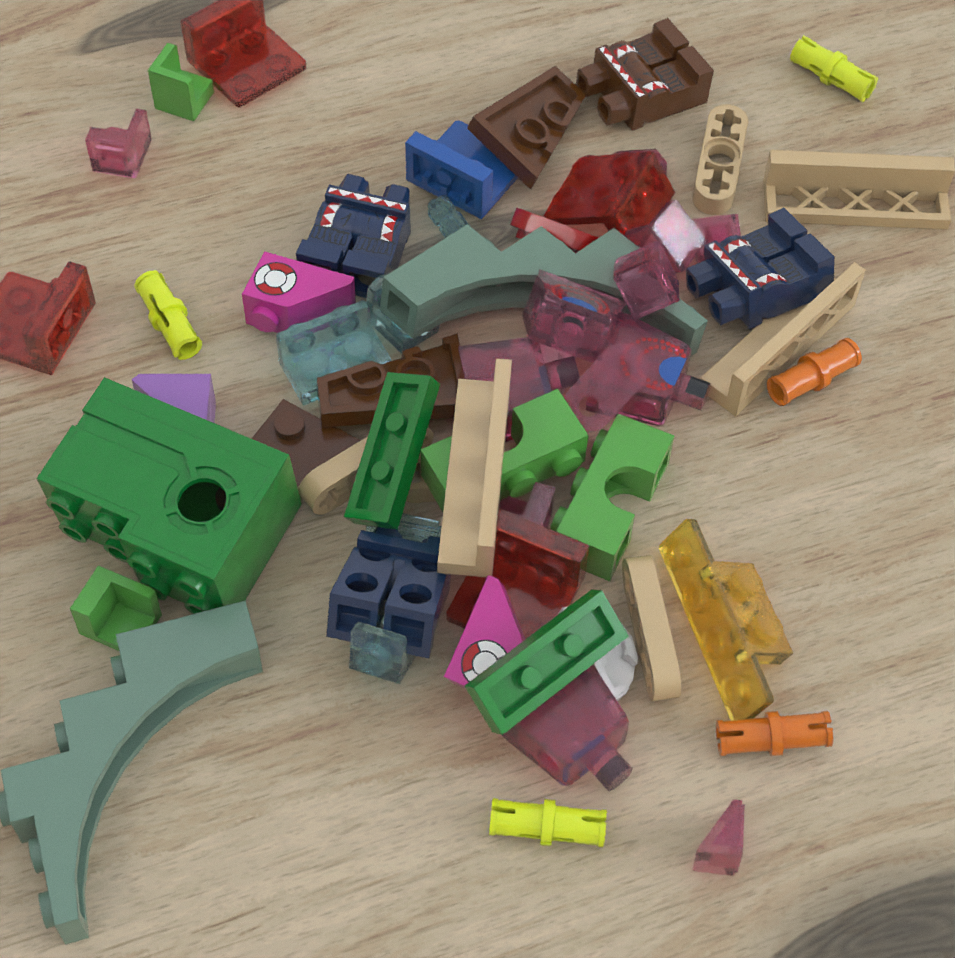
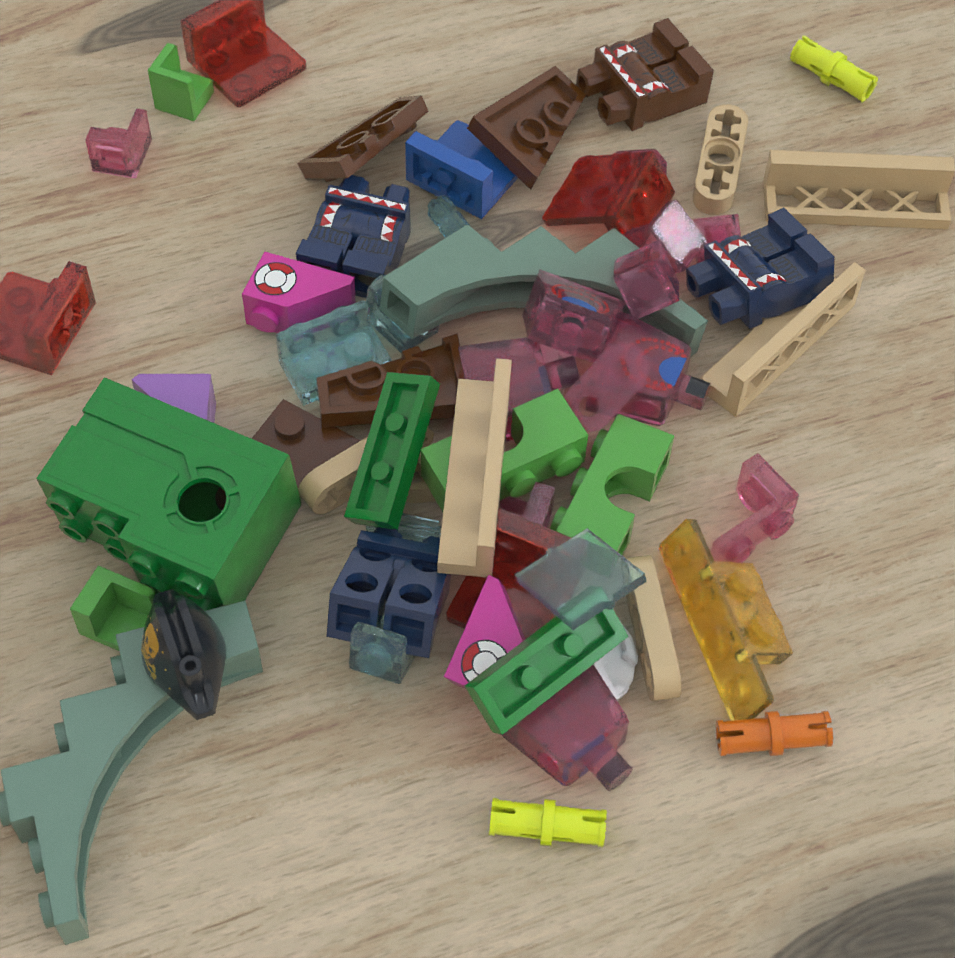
(168, 315): neon yellow pin -> none
(184, 653): none -> black hat
(364, 141): none -> reddish brown wing
(528, 222): red plate -> none
(580, 578): none -> clear light blue piece
(723, 845): clear pink slope -> none
(773, 508): none -> clear pink bracket
(814, 371): orange pin -> none

